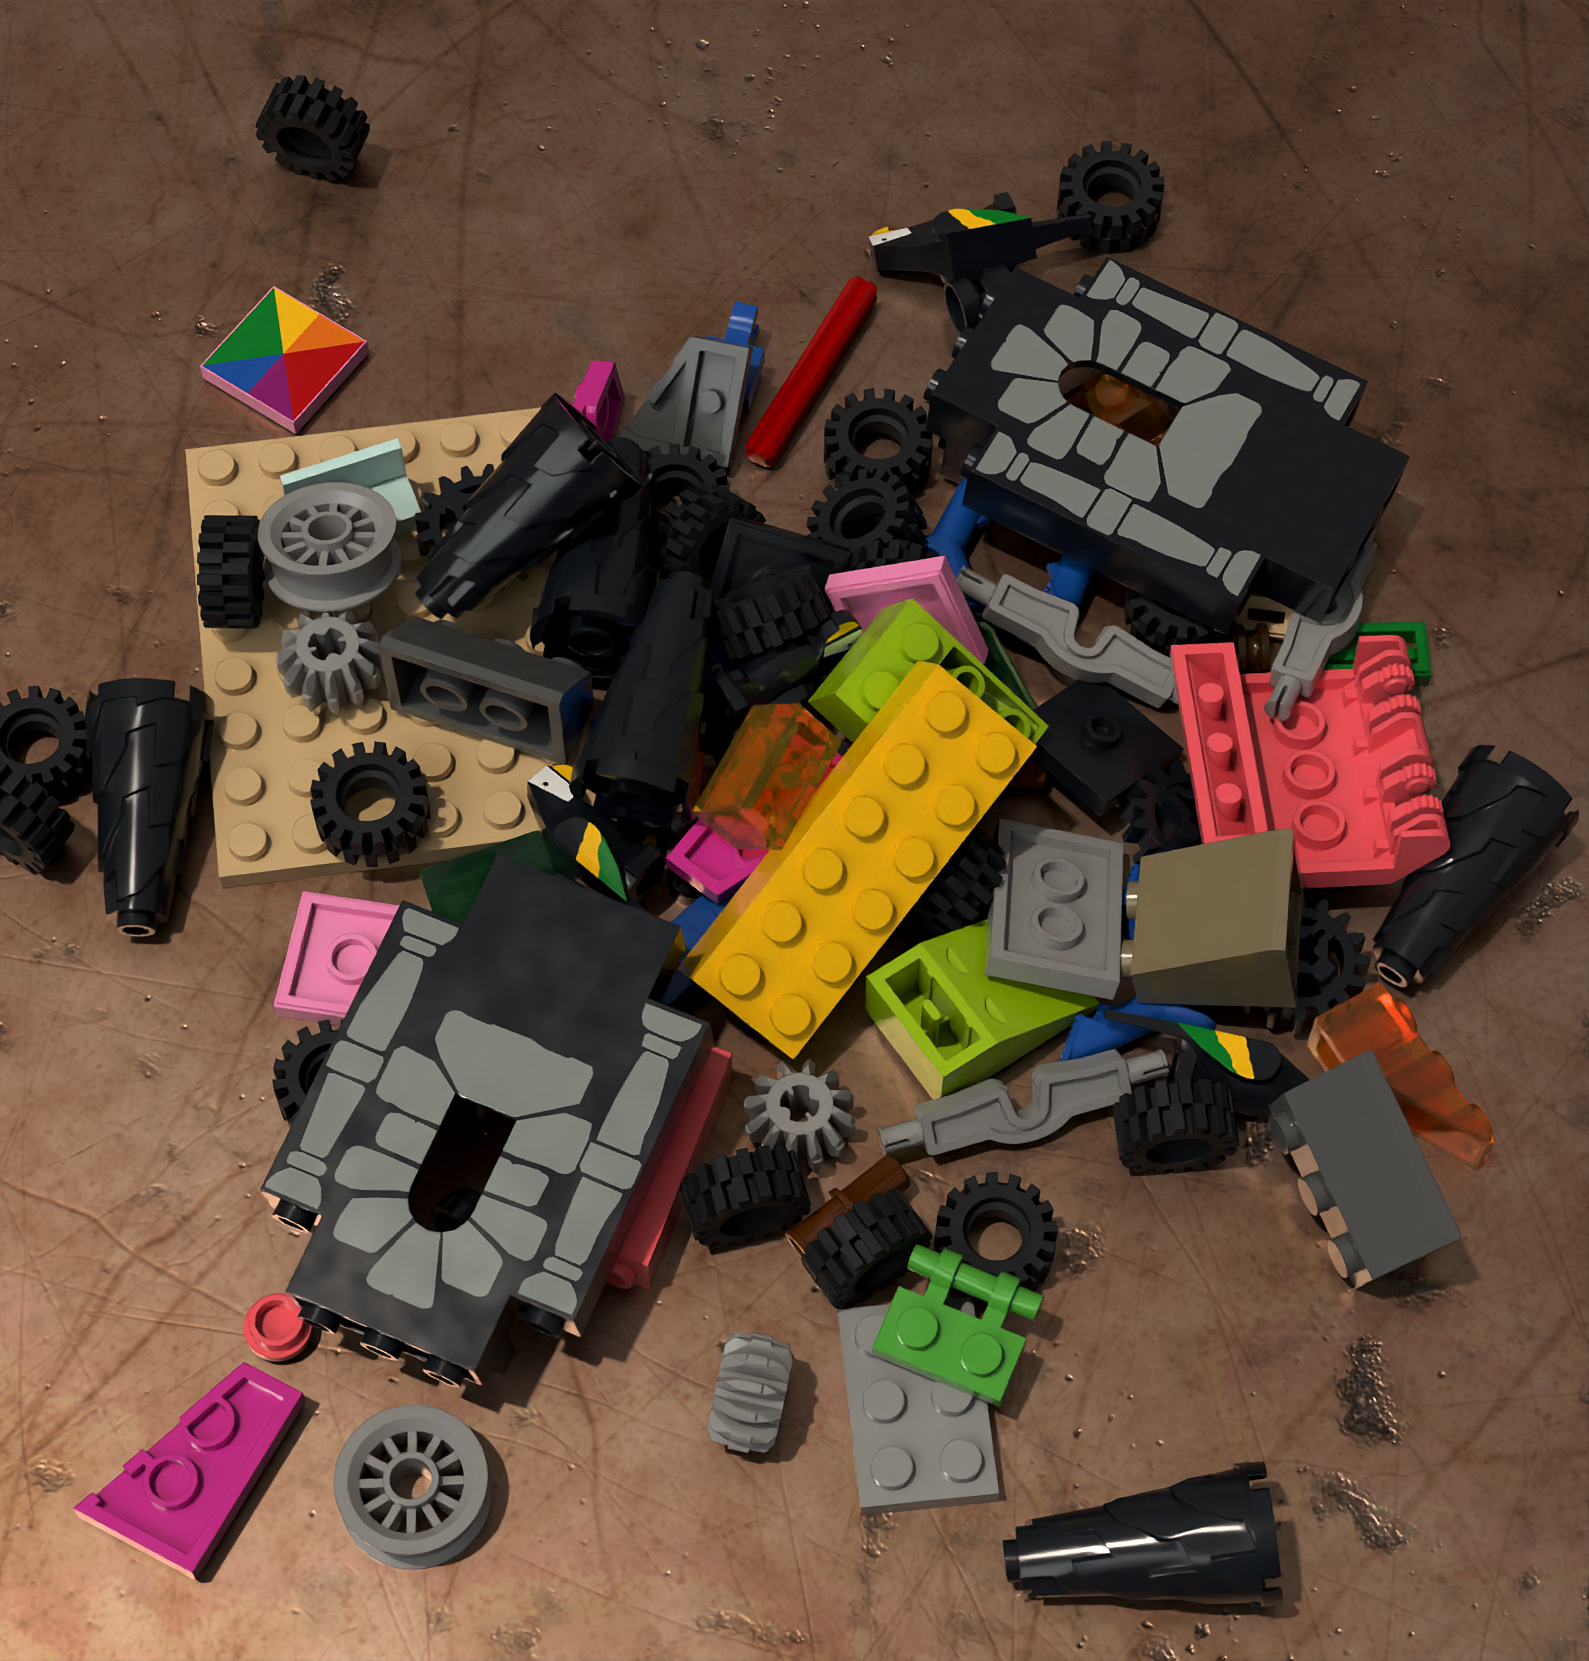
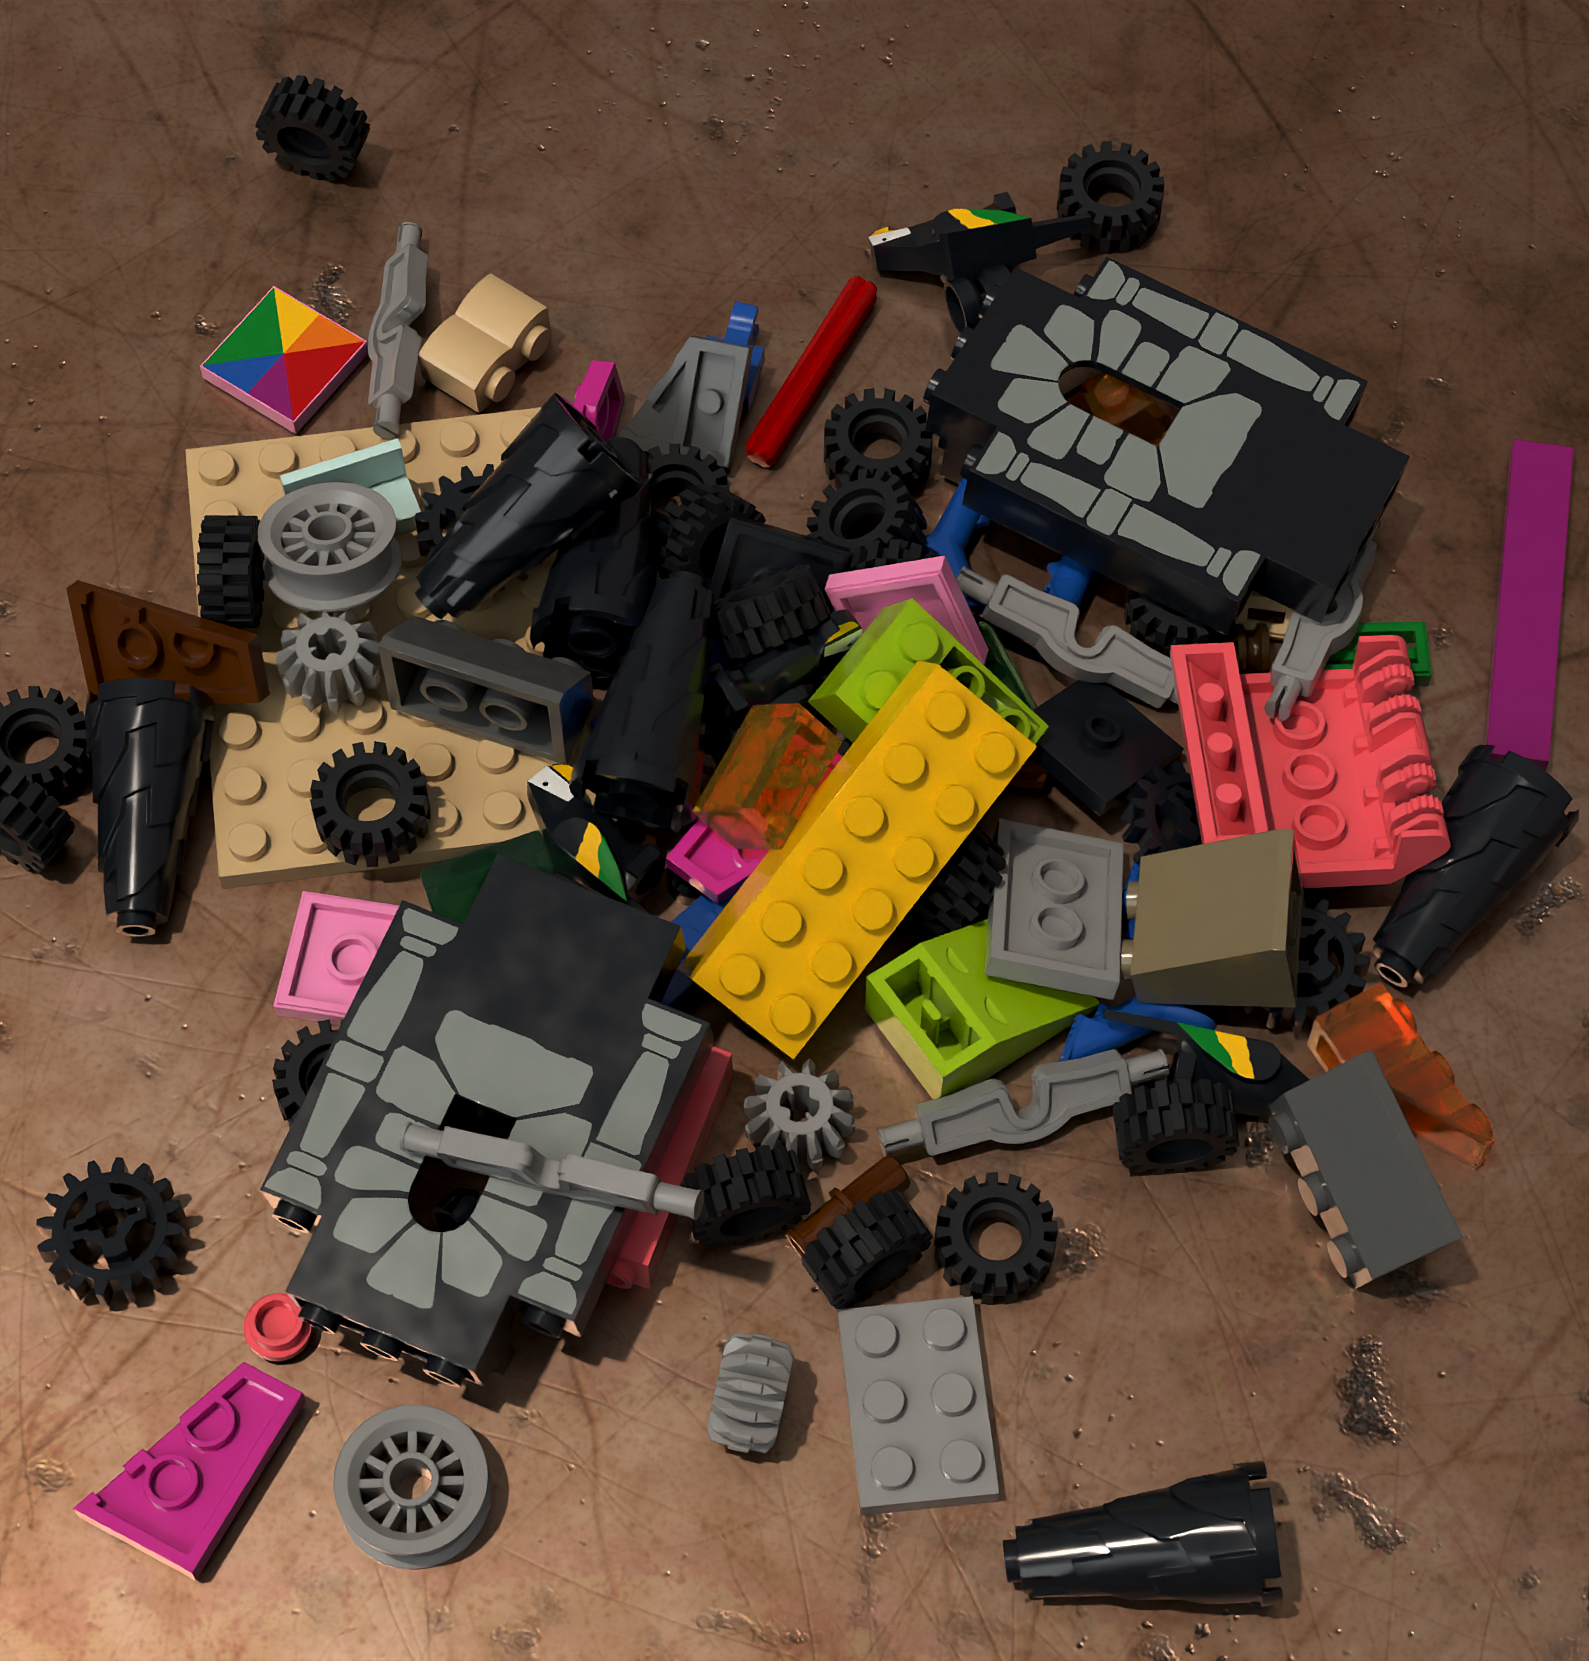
(87, 1238): none -> black gear
(143, 639): none -> reddish brown wing
(391, 341): none -> light grey piece
(485, 343): none -> tan brick
(571, 1178): none -> light grey piece
(948, 1343): bright green plate -> none
(1529, 602): none -> magenta tile

